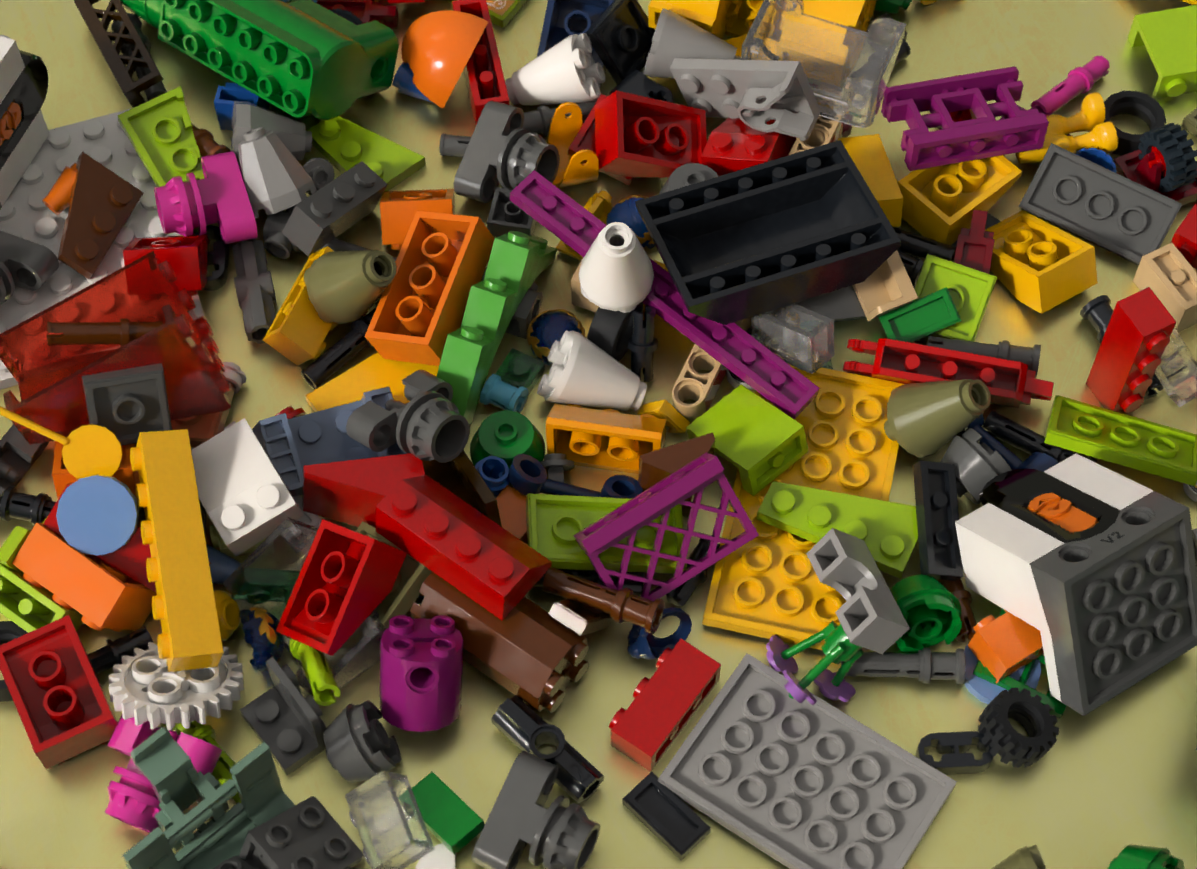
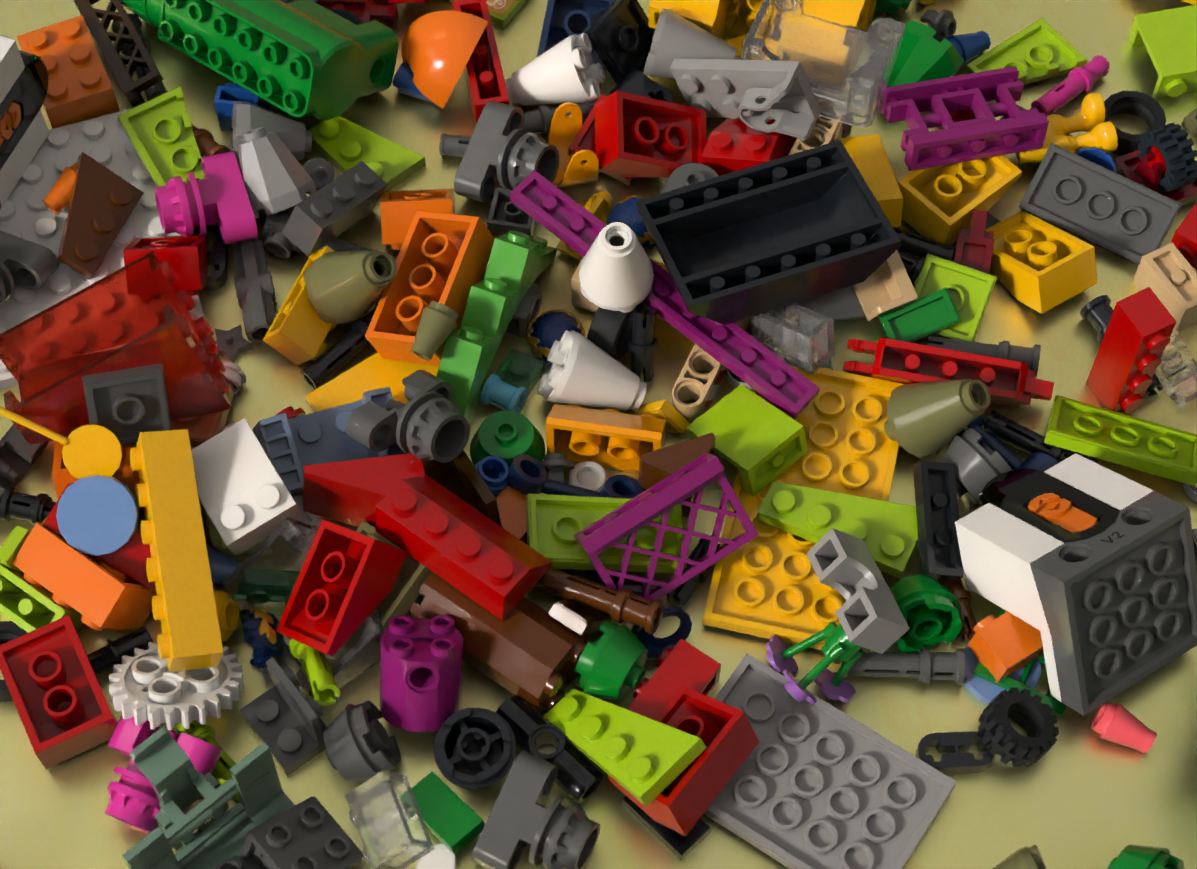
(76, 74): none -> orange brick
(98, 332): reddish brown pin -> none
(231, 343): none -> dark grey piece
(433, 329): none -> olive cone
(474, 748): none -> black cone
(588, 475): none -> white tile
(611, 663): none -> green cone
(624, 744): none -> lime wing
(728, 745): none -> red slope
(923, 57): none -> green cone
(941, 22): none -> dark grey plate
(970, 44): none -> blue cone
(1035, 51): none -> lime wing
(1122, 727): none -> coral cone

